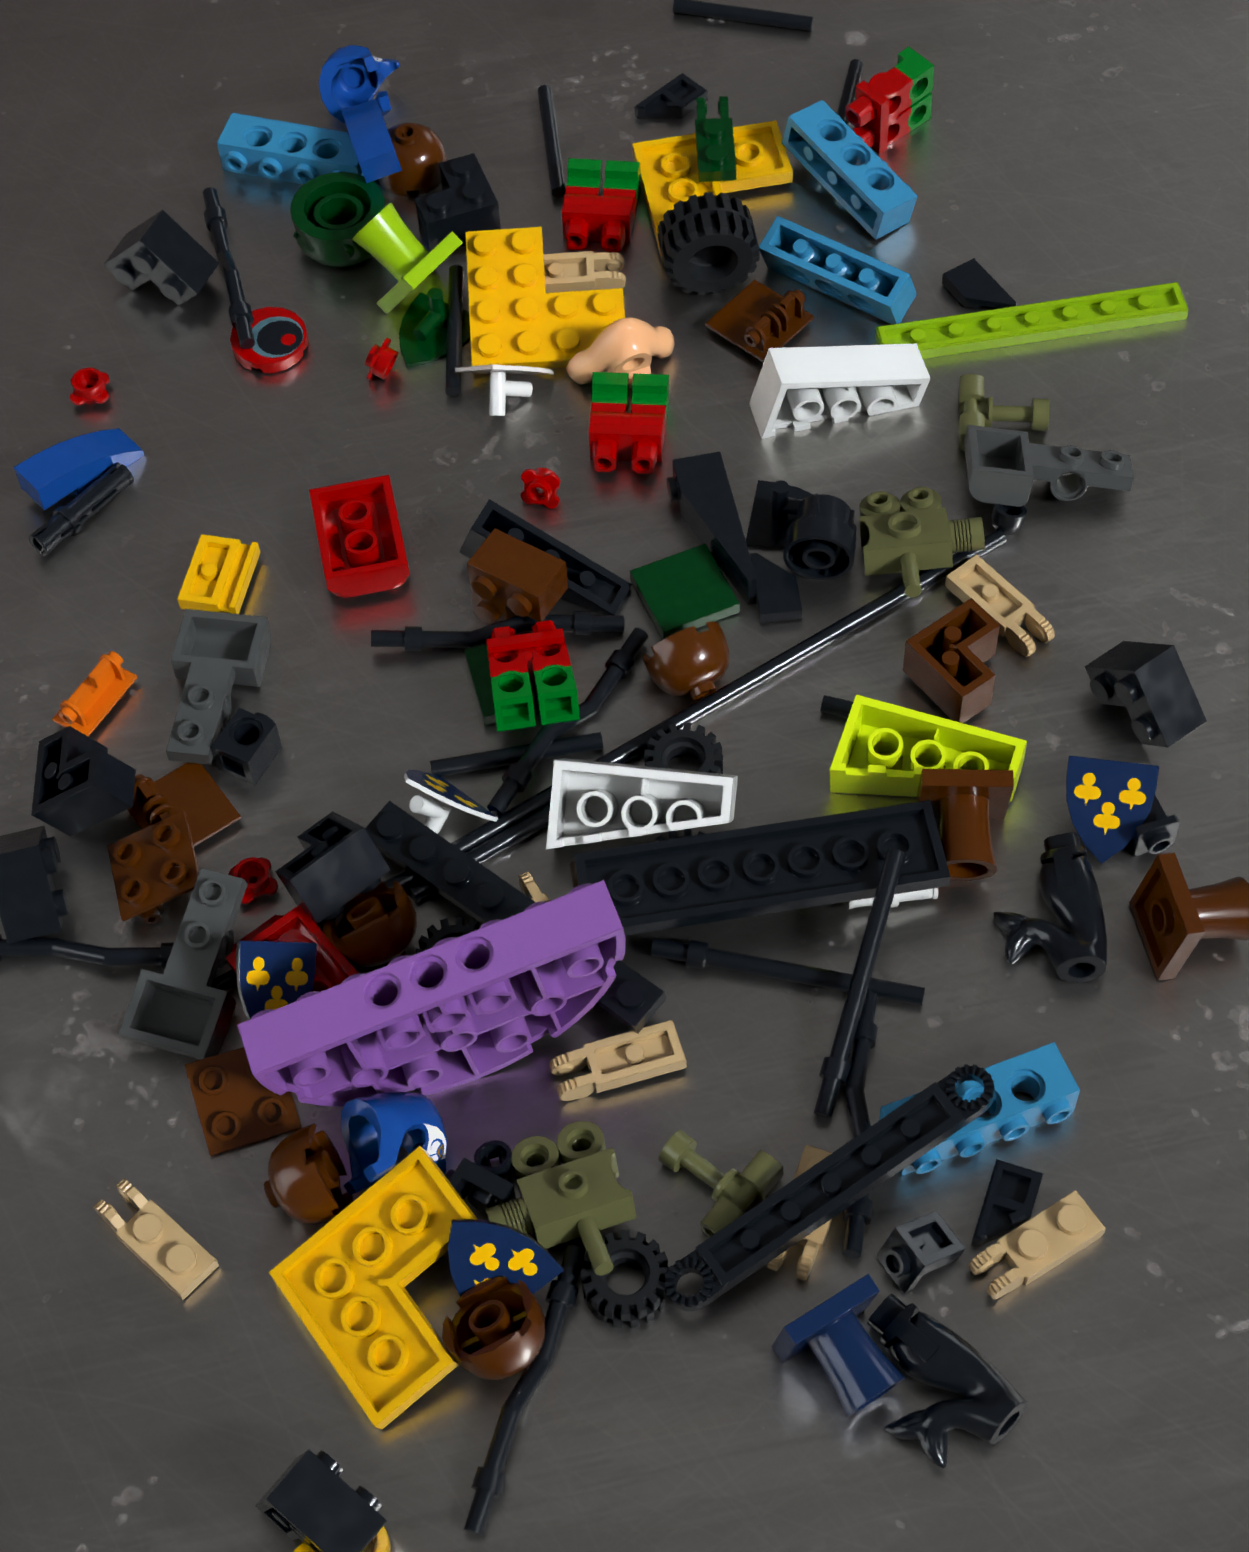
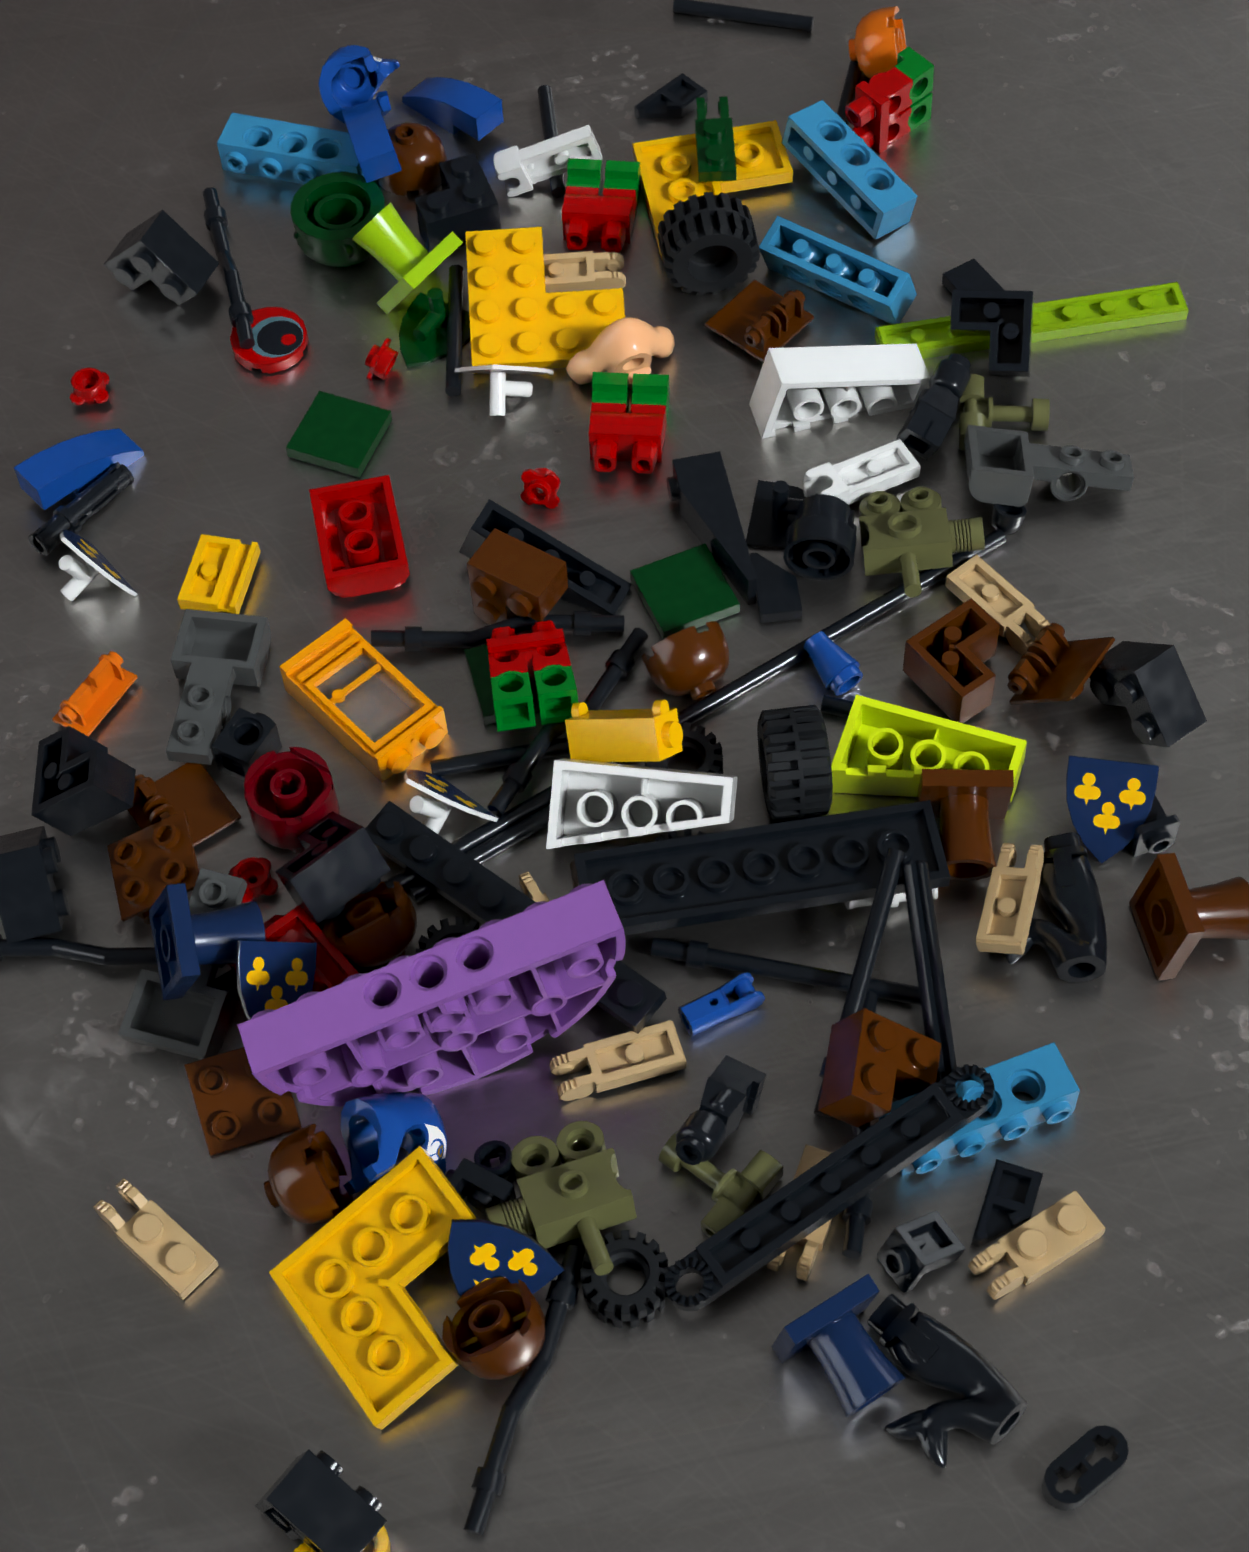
(85, 573): none -> white shield
(193, 940): none -> dark blue plant
(288, 795): none -> dark red brick
(339, 434): none -> dark green tile
(363, 701): none -> light orange door
(456, 106): none -> blue slope
(544, 159): none -> white plate
(624, 733): none -> yellow brick
(715, 1007): none -> blue bar
(727, 1096): none -> black piece
(794, 762): none -> black tyre
(834, 665): none -> blue cone
(863, 474): none -> white plate
(872, 1064): none -> reddish brown brick
(878, 41): none -> orange cylinder
(929, 962): none -> black axle
(936, 407): none -> black piece
(1003, 317): none -> black brick
(1010, 902): none -> tan hinge
(1055, 667): none -> reddish brown hinge
(1077, 1458): none -> black beam

